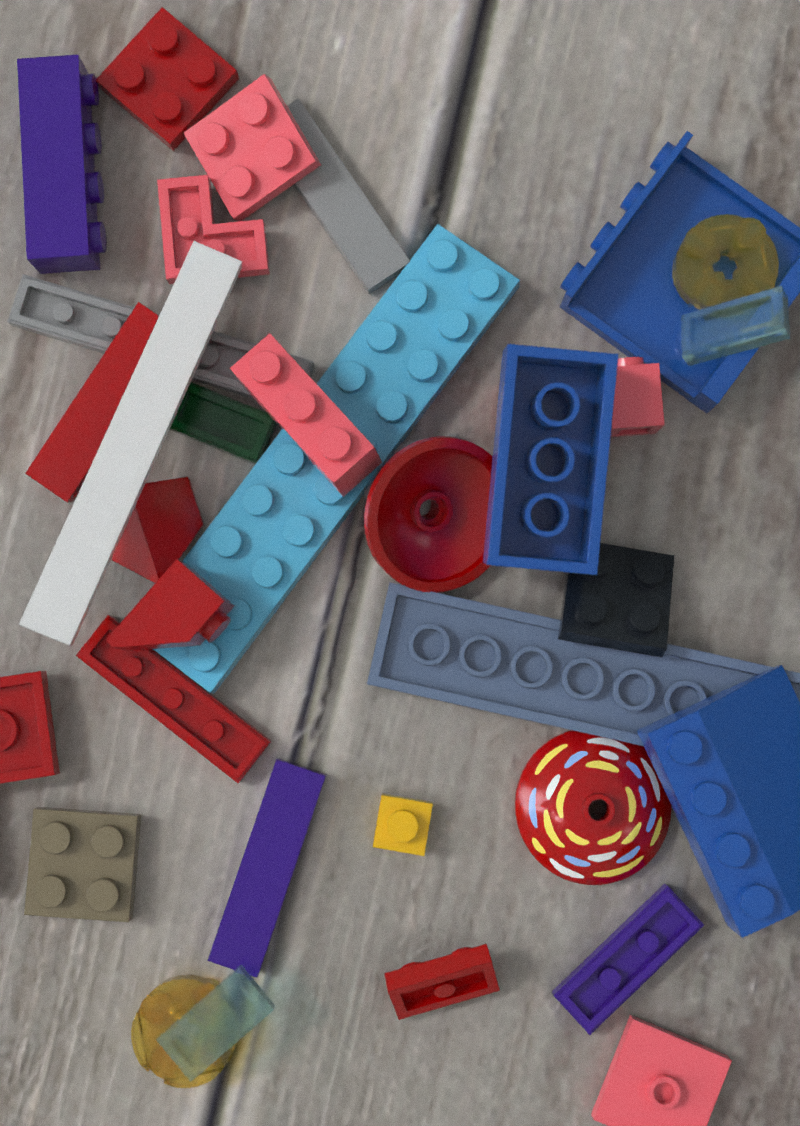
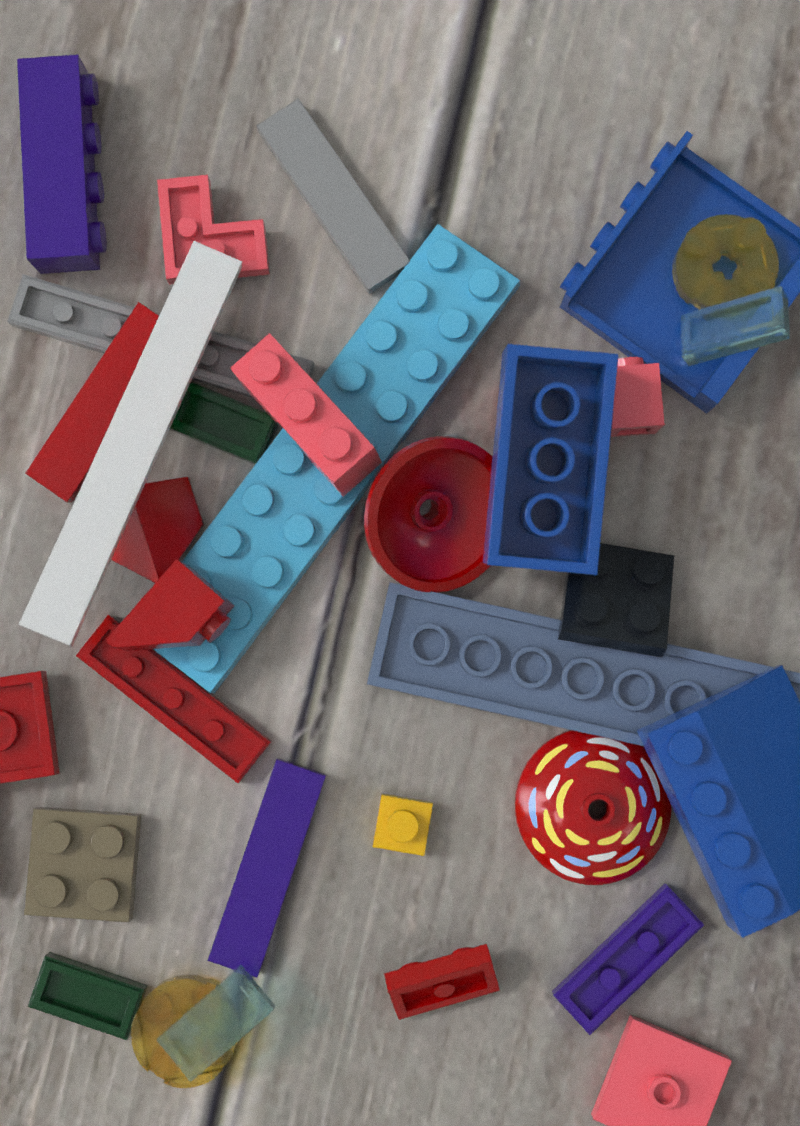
(87, 995): none -> dark green tile
(167, 78): red plate -> none
(252, 148): coral plate -> none

